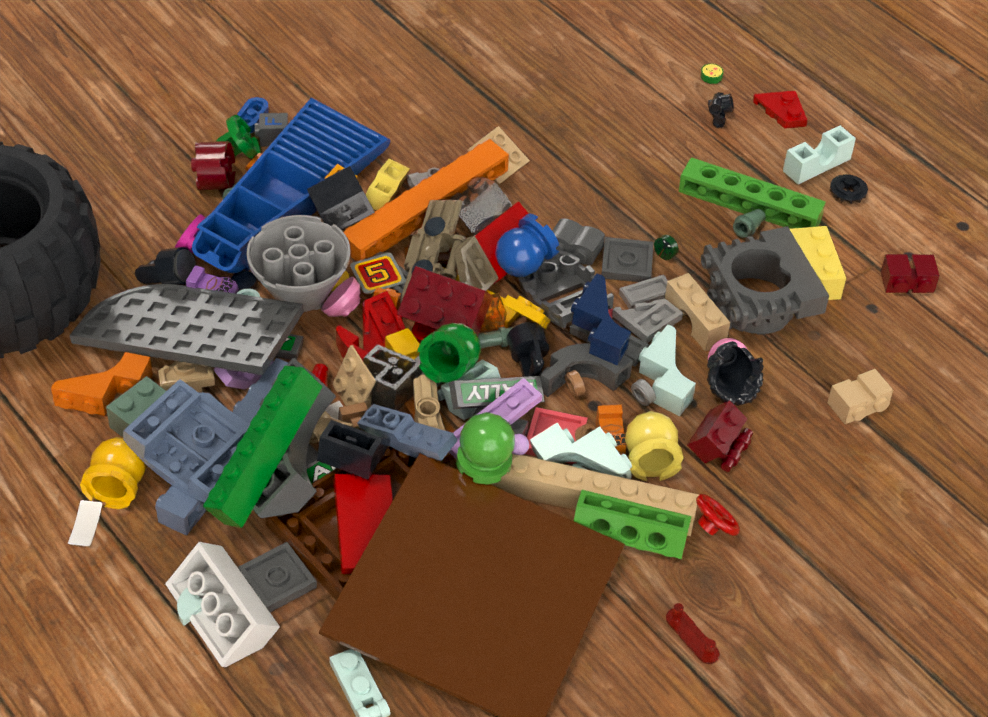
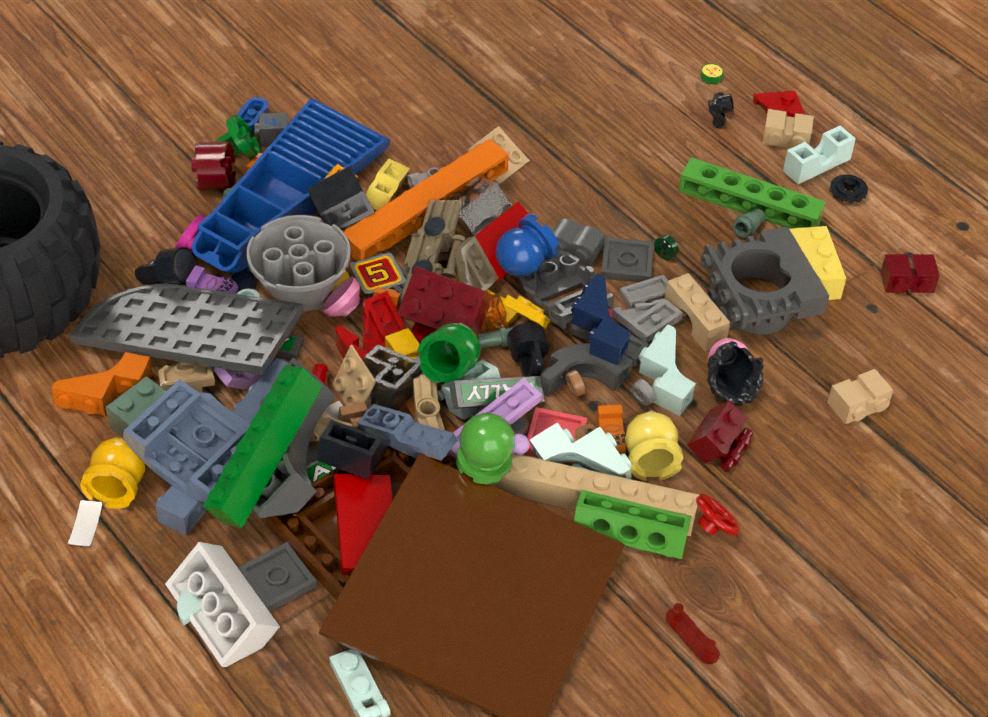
(786, 130): none -> tan brick

